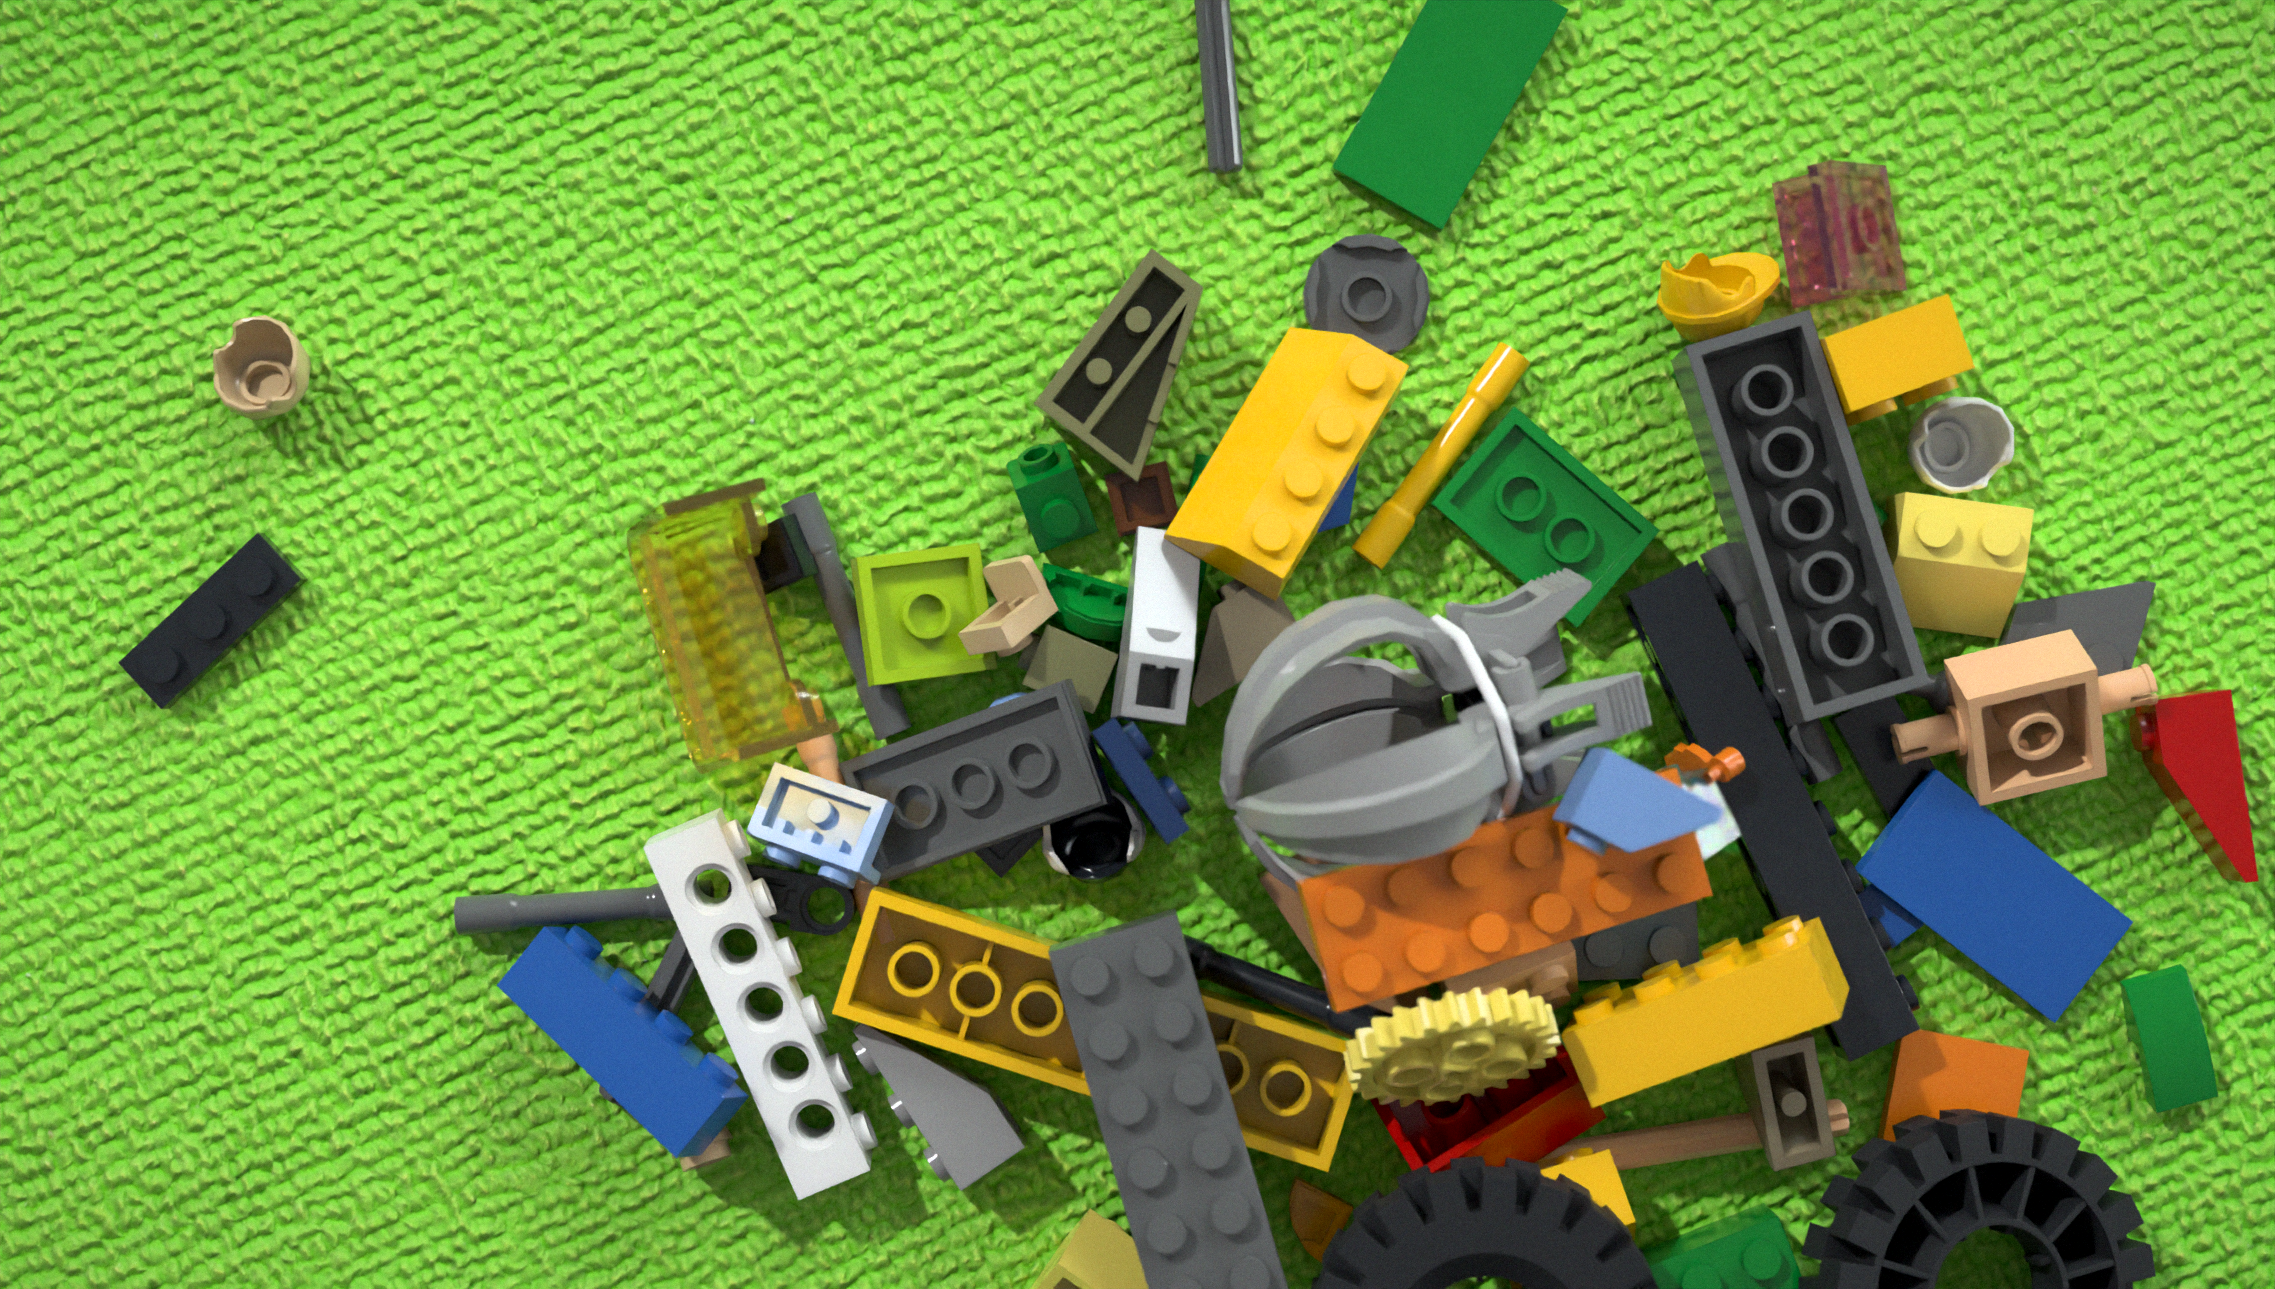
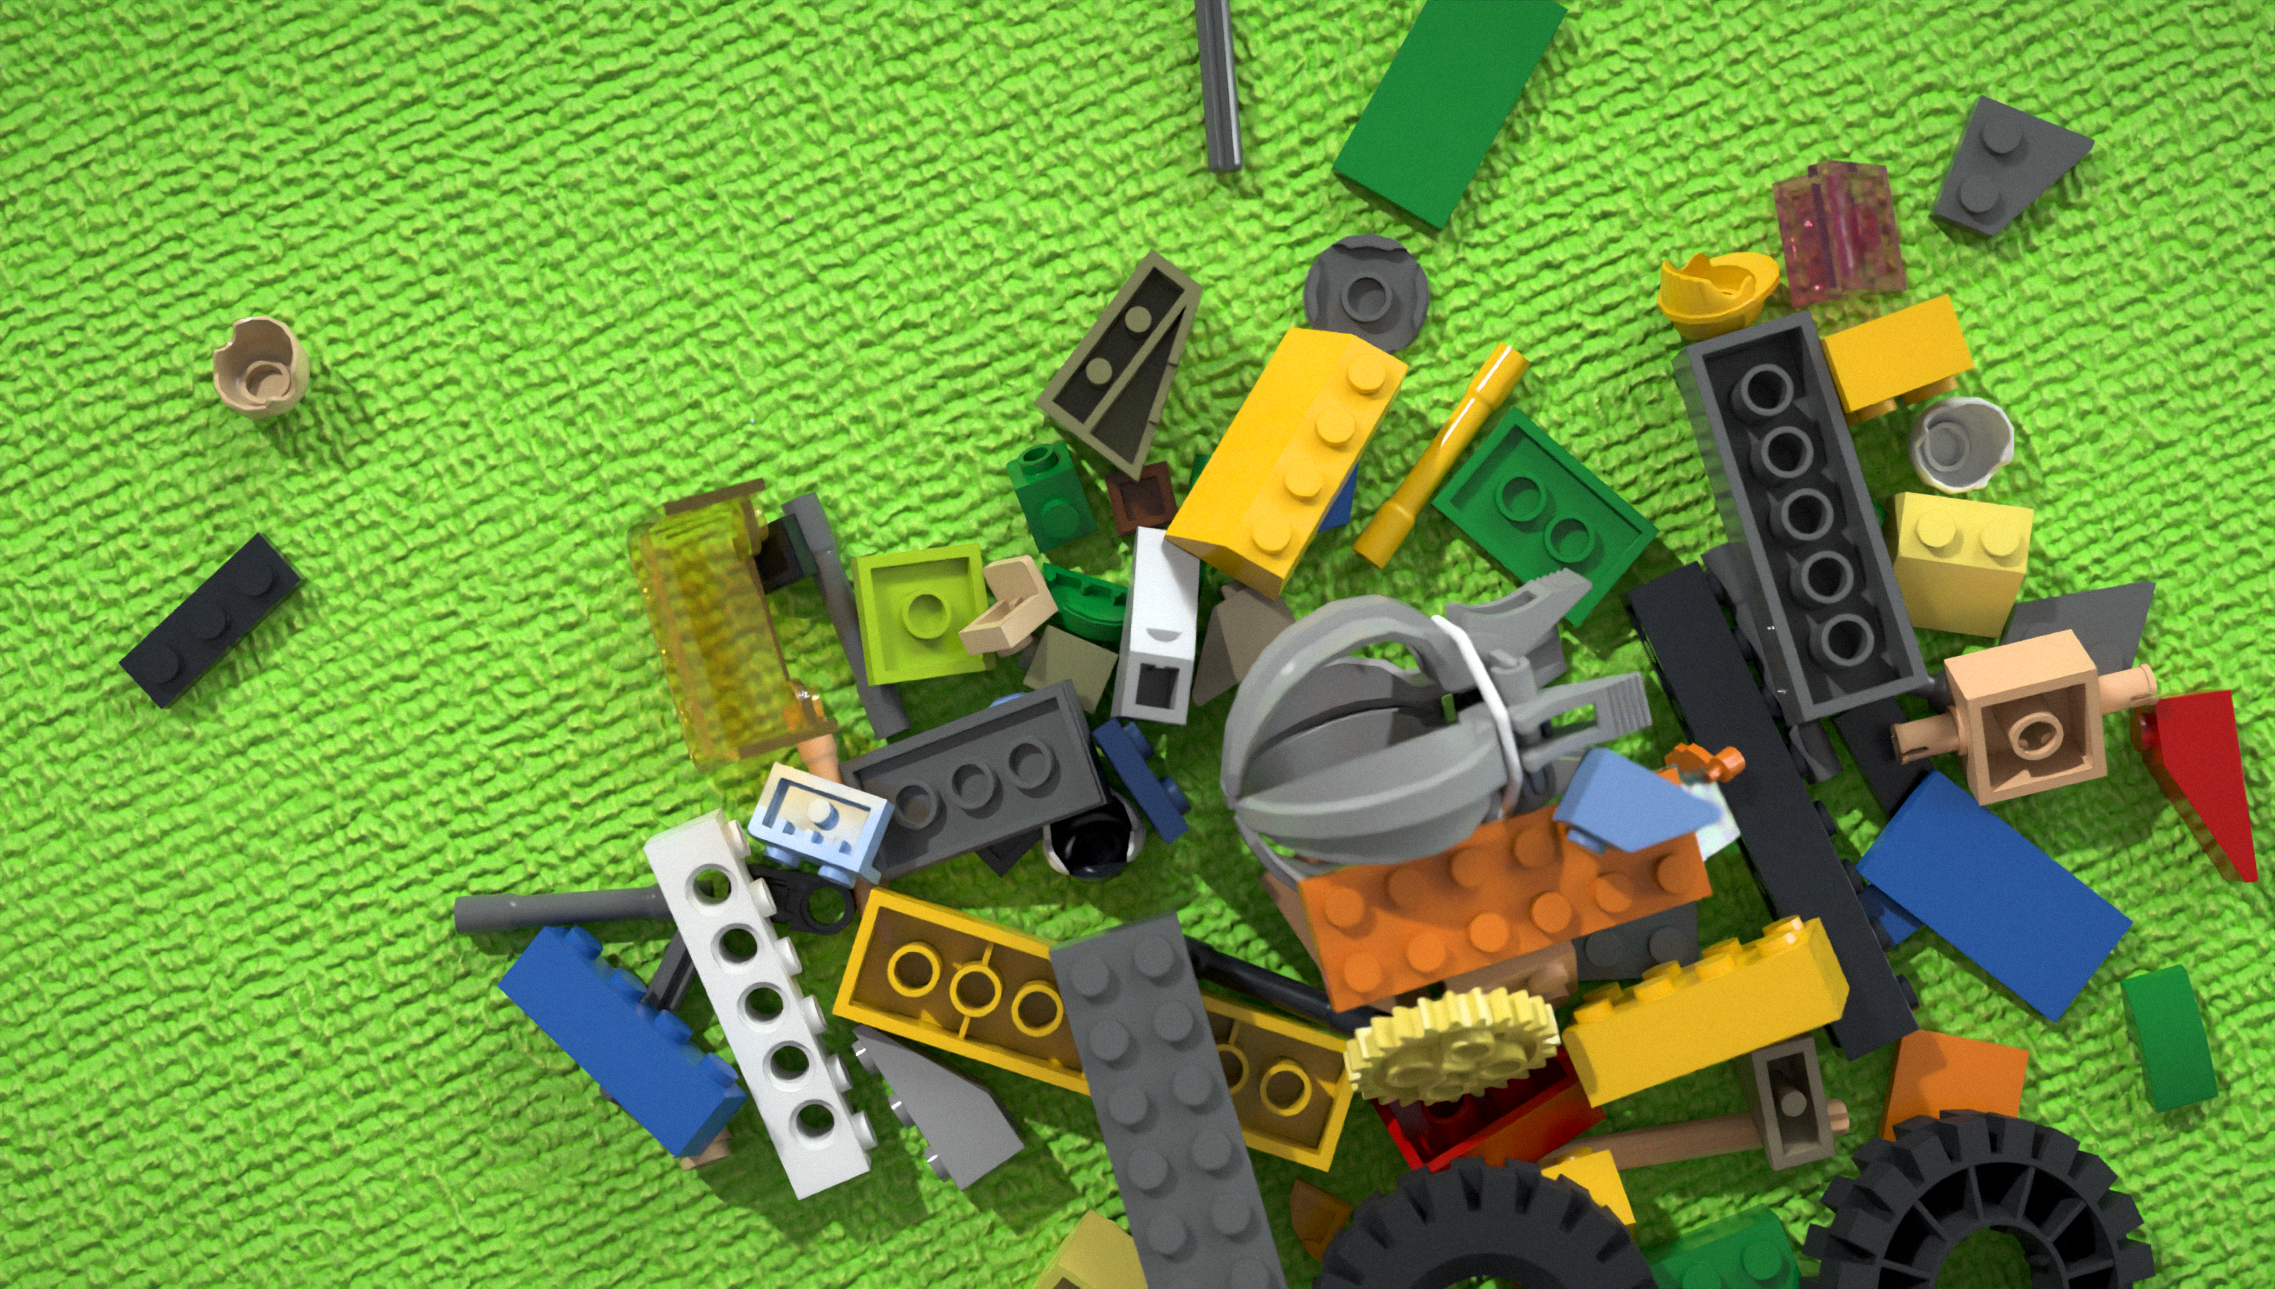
(2002, 166): none -> dark grey wing

